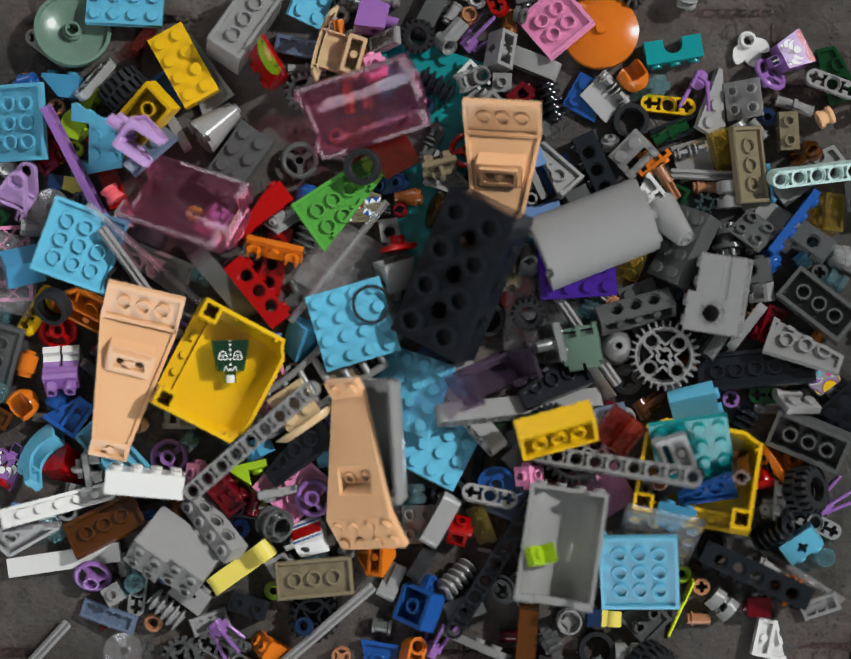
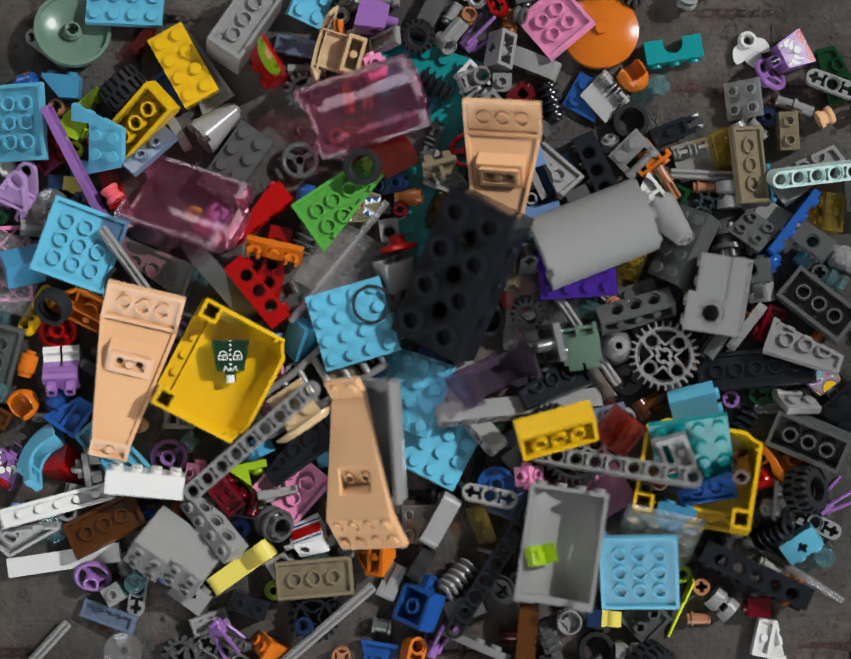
(95, 79): light grey beam -> none
(127, 131): lavender piece -> none
(143, 253): clear piece -> none
(147, 622): nougat plate -> none
(166, 608): light grey piece -> none
(282, 220): light grey hinge -> none
(306, 498): medium lavender piece -> none
(417, 493): clear light blue wheel -> none
(459, 526): red brick -> none
(669, 132): dark green pin -> none
(681, 111): yellow beam -> none
(698, 81): medium lavender plant -> none
(710, 121): light grey wing -> none
(810, 152): reddish brown plate -> none
(822, 605): light grey plate -> none

